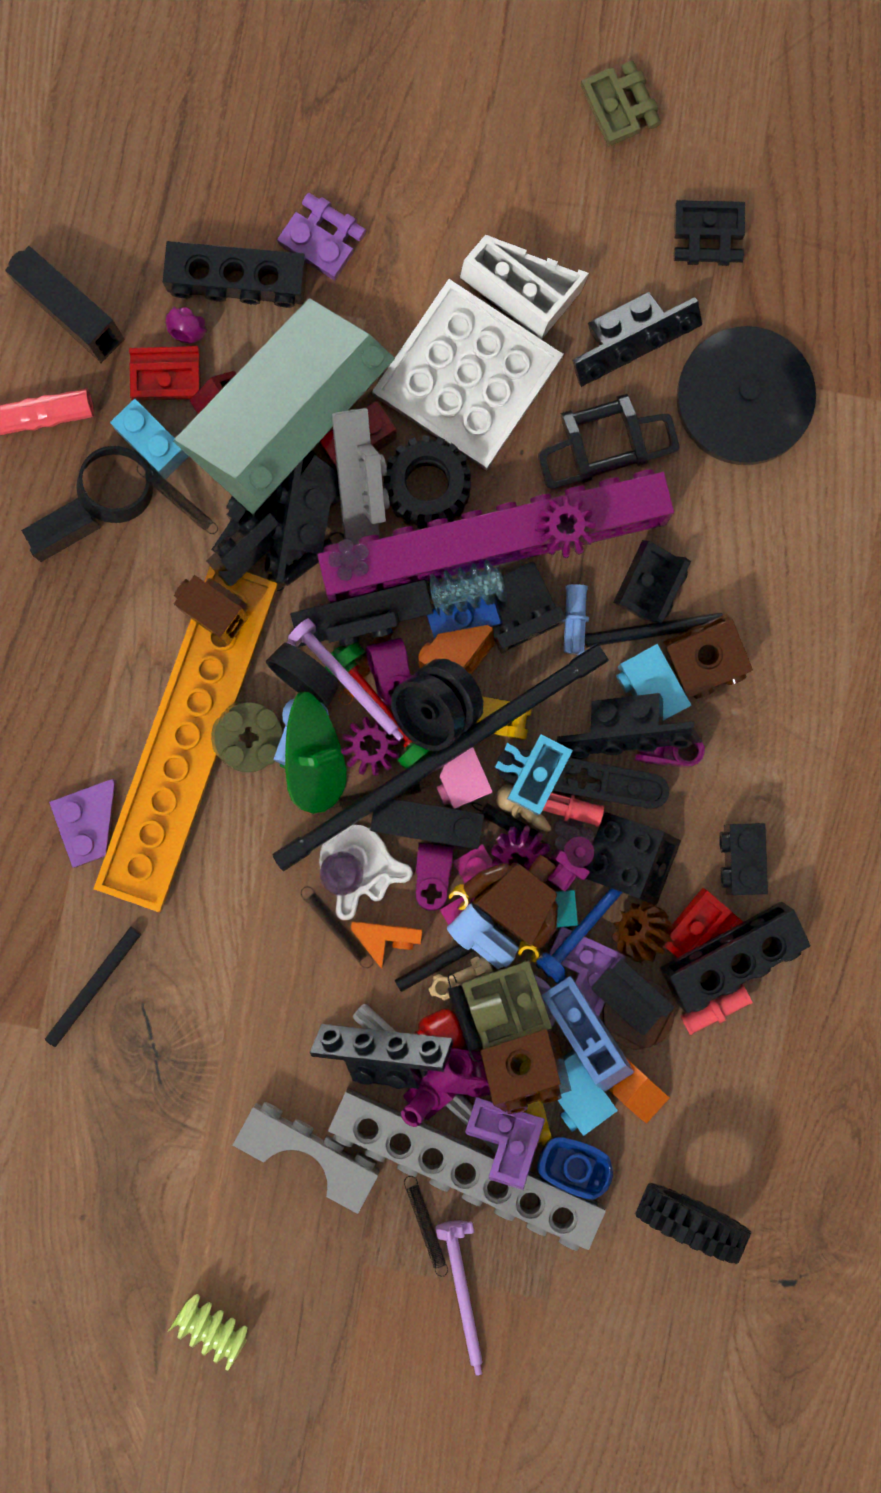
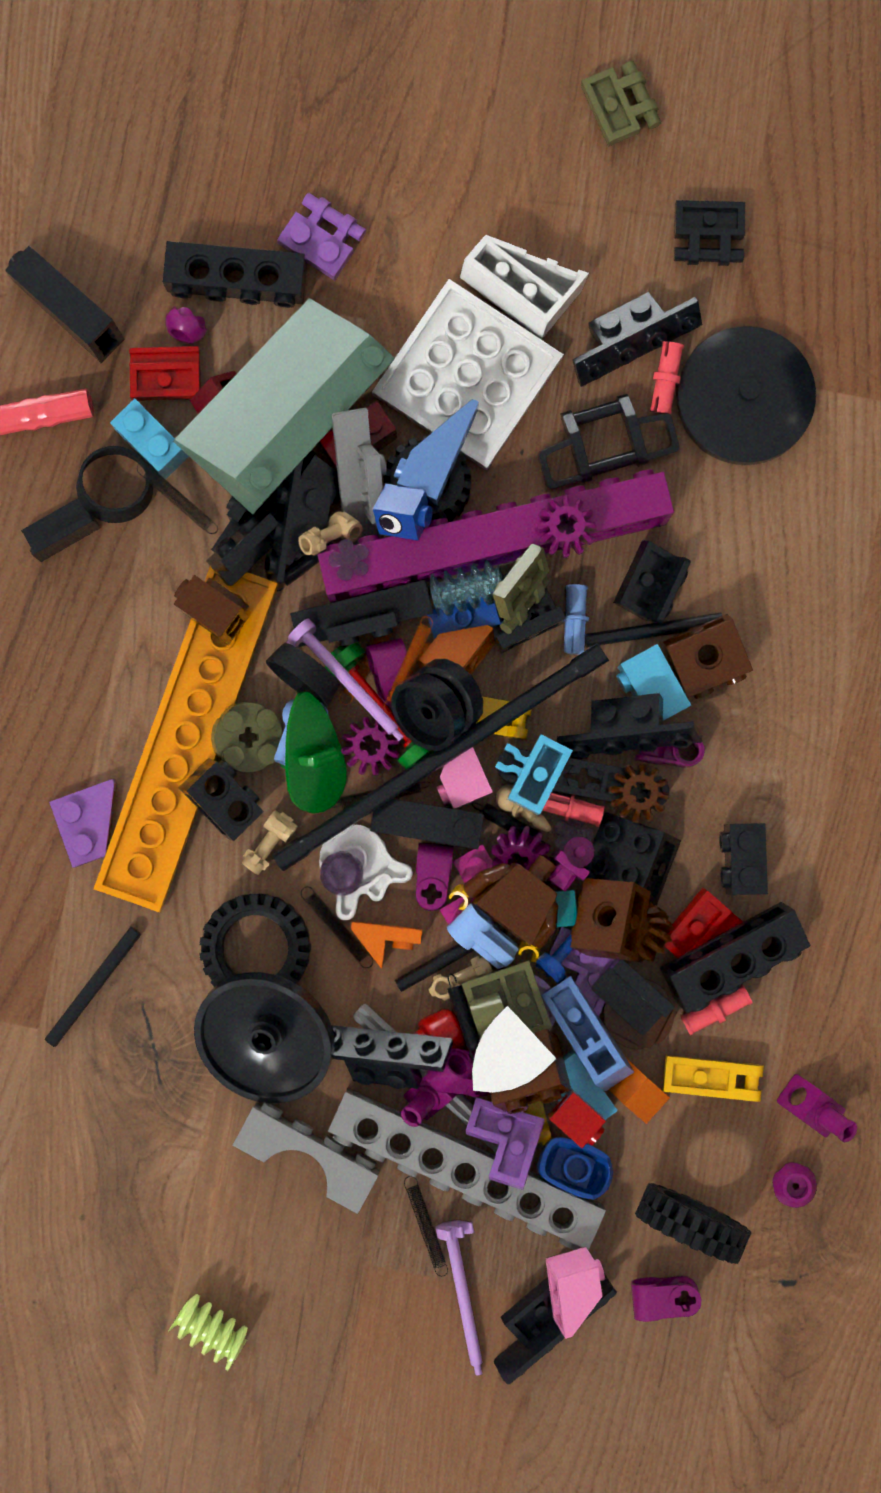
(216, 805): none -> black brick
(255, 904): none -> black tyre
(264, 1037): none -> black dish
(279, 827): none -> tan bar
(340, 526): none -> tan bar
(402, 512): none -> blue brick
(413, 648): none -> orange piece
(435, 457): none -> medium blue slope
(508, 1055): none -> white sticker
(522, 588): none -> olive plate
(535, 1329): none -> black bracket
(574, 1288): none -> bright pink slope
(577, 1119): none -> red brick
(598, 905): none -> reddish brown brick
(648, 785): none -> reddish brown gear
(659, 1298): none -> magenta piece
(666, 377): none -> coral pin
(711, 1078): none -> yellow plate
(791, 1174): none -> magenta plate
(818, 1110): none -> magenta bracket

